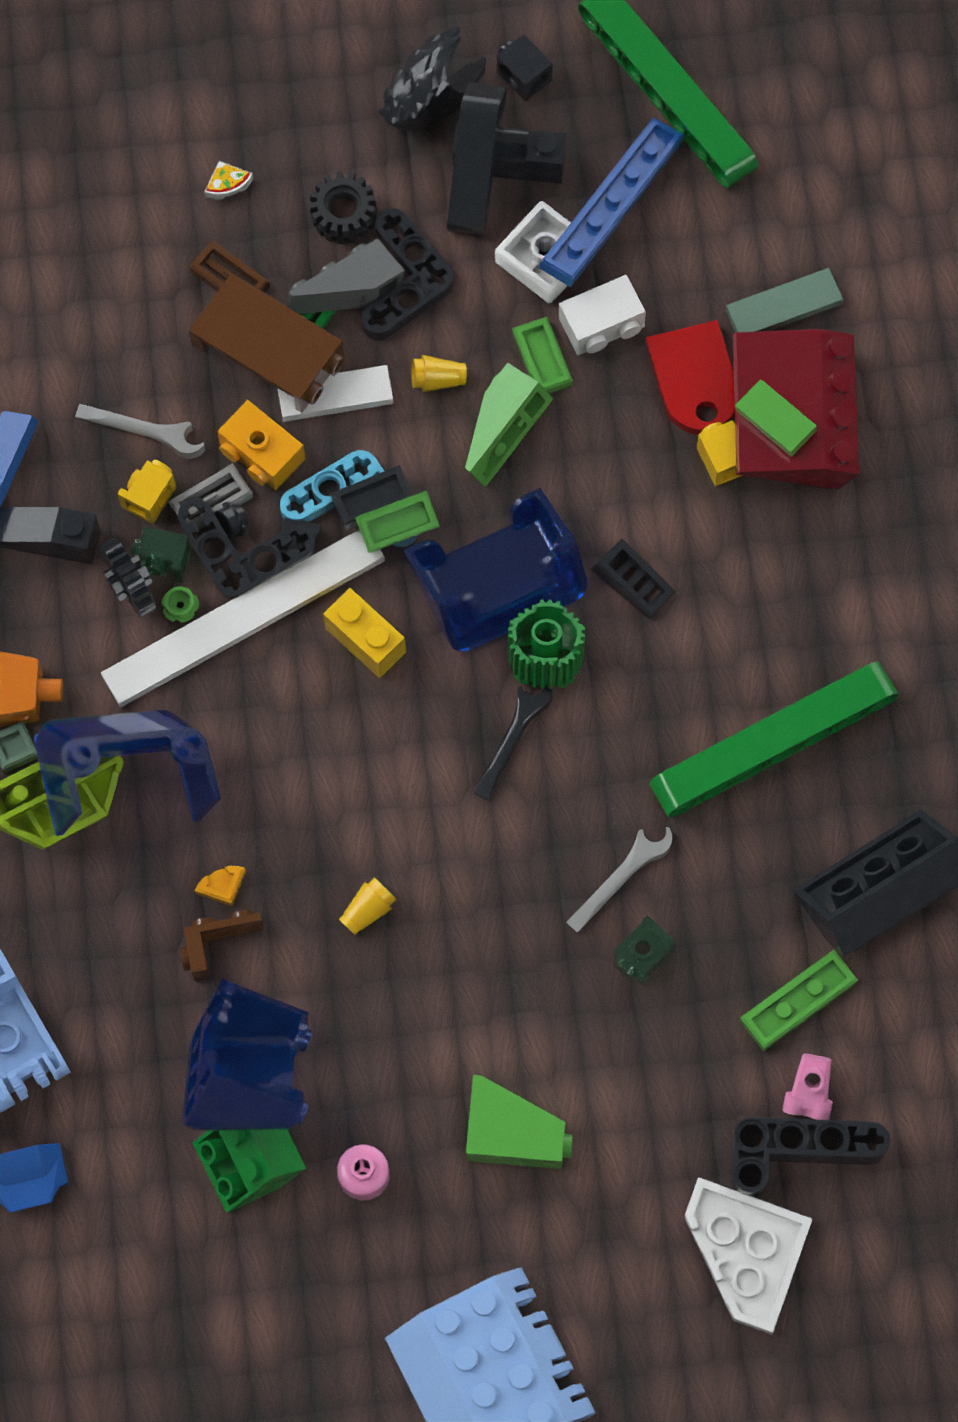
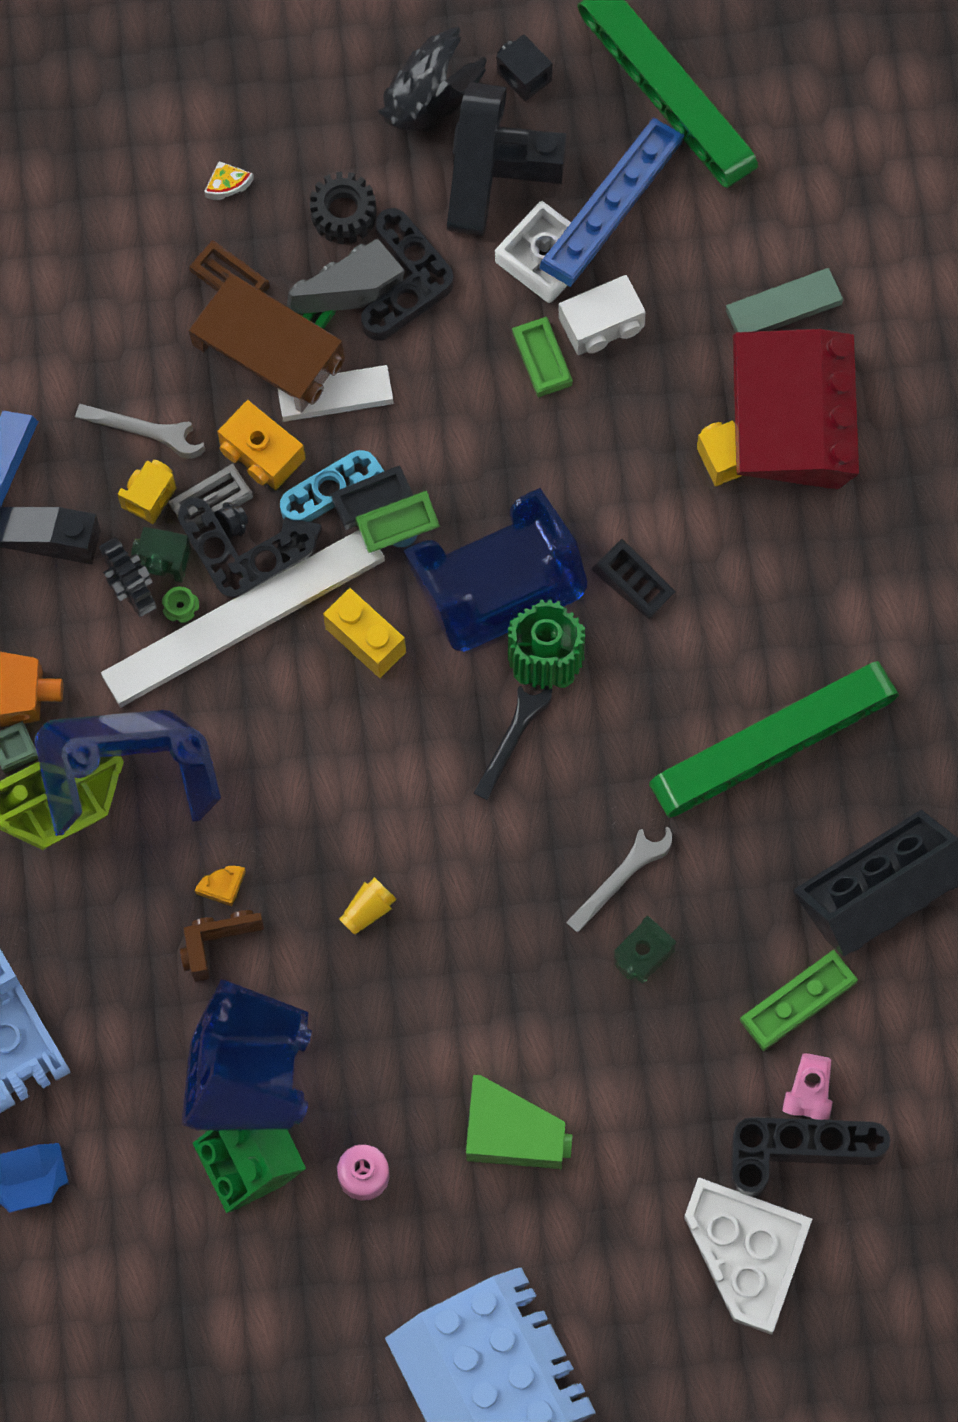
(437, 373): yellow cone -> none
(505, 417): bright green slope -> none
(693, 374): red tile -> none
(776, 417): bright green tile -> none

